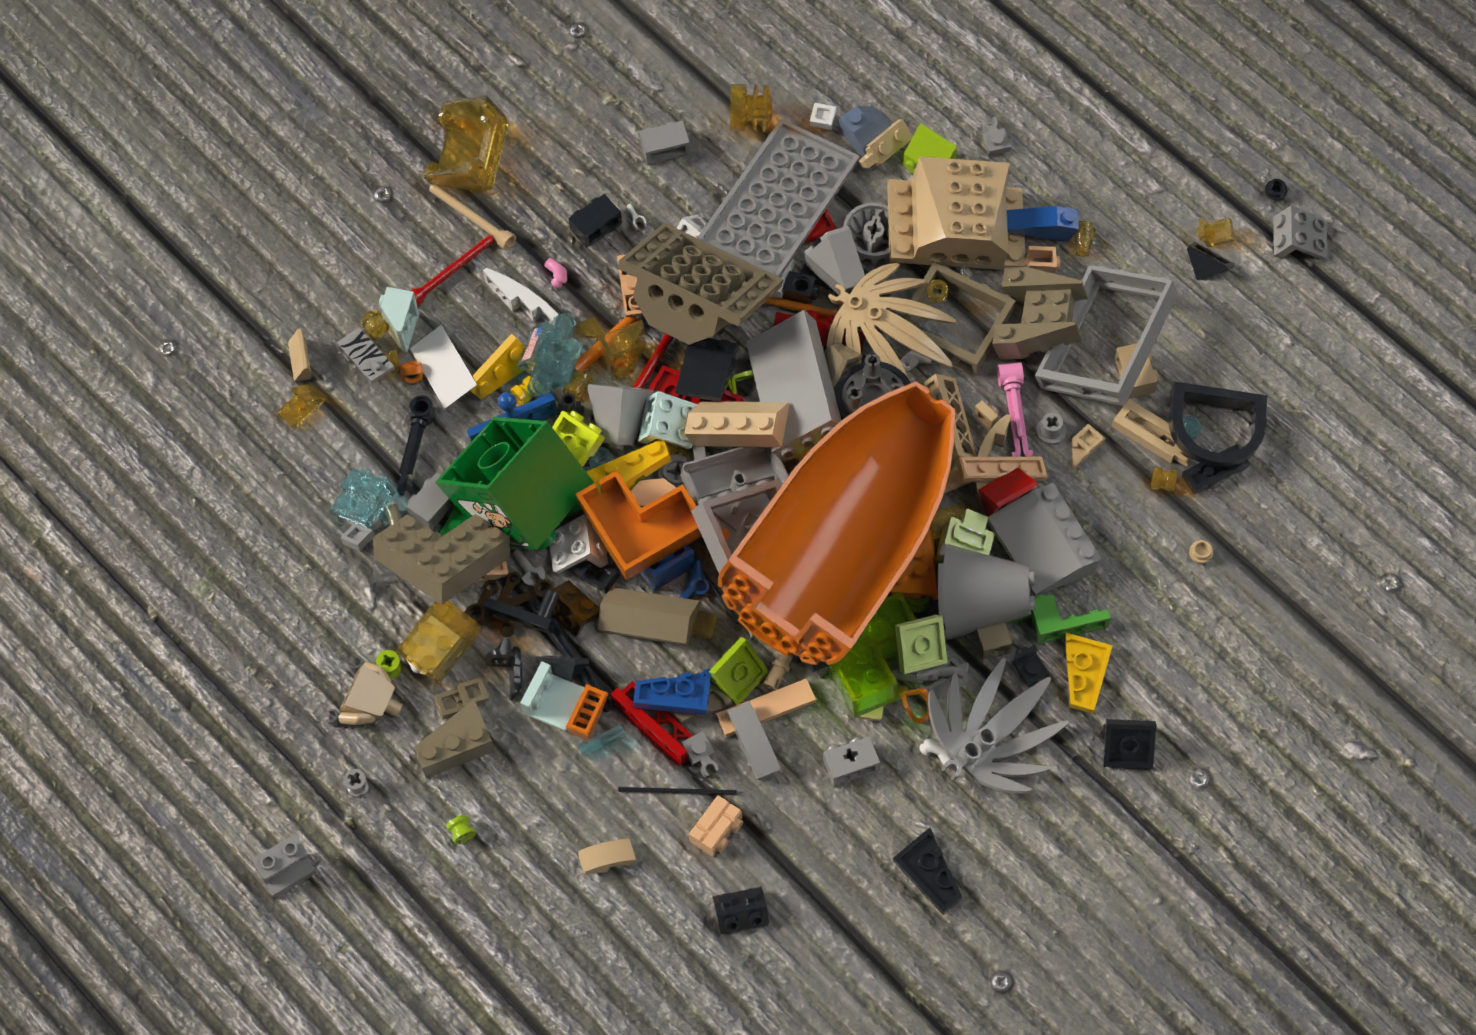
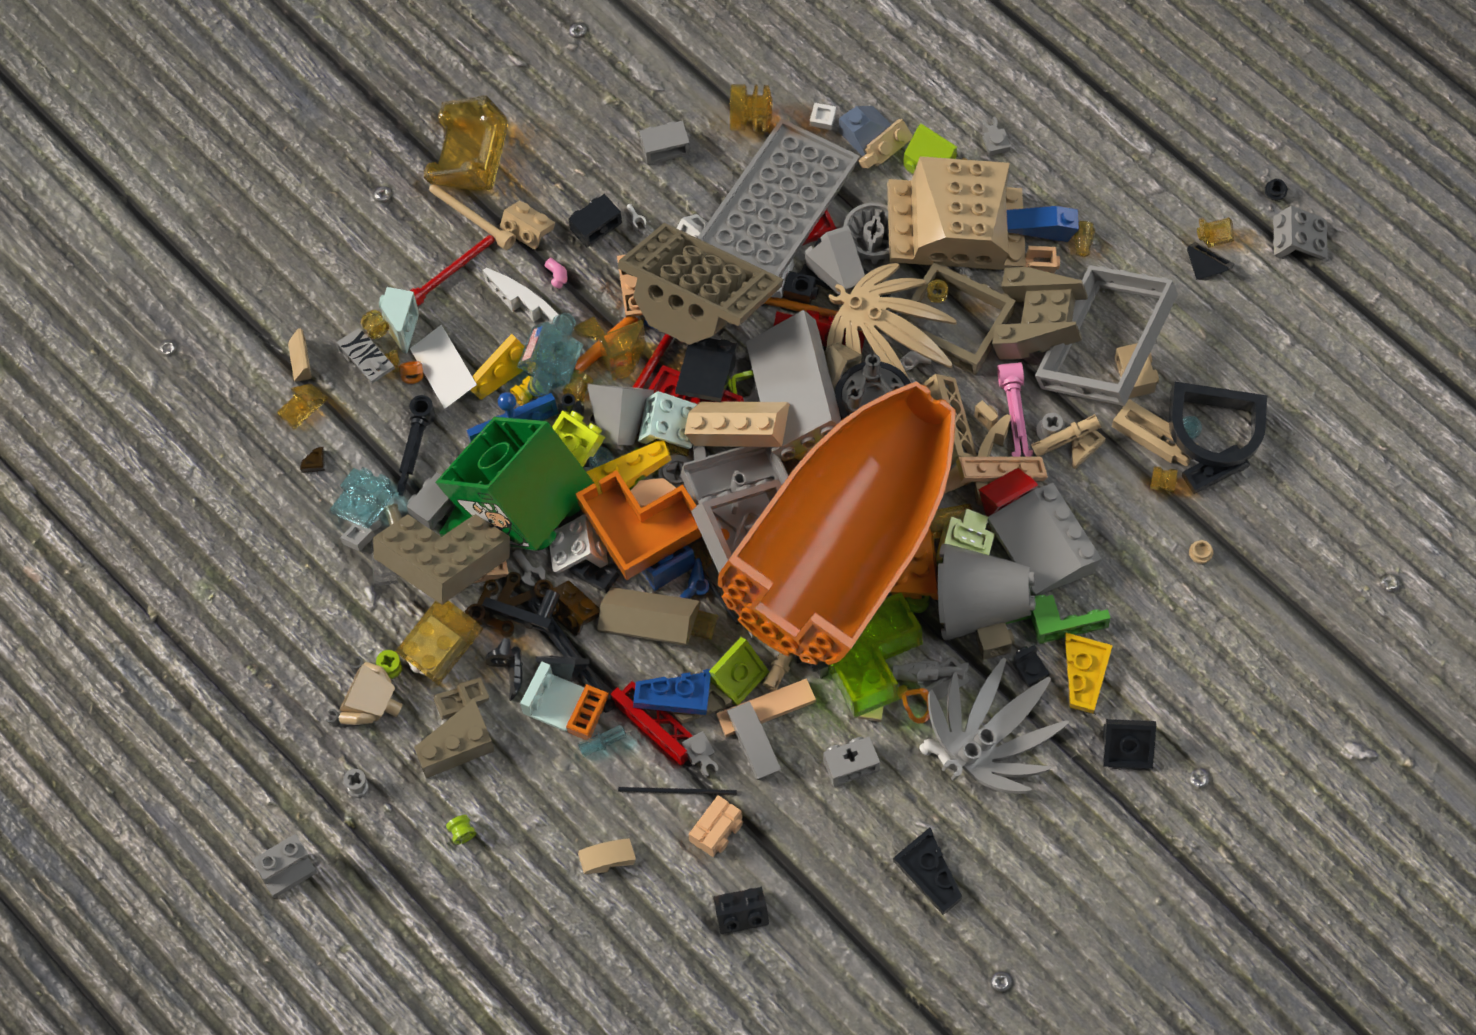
(314, 461): none -> dark brown tile
(526, 223): none -> tan bracket
(921, 644): yellowish green plate -> none
(1067, 435): none -> tan pin

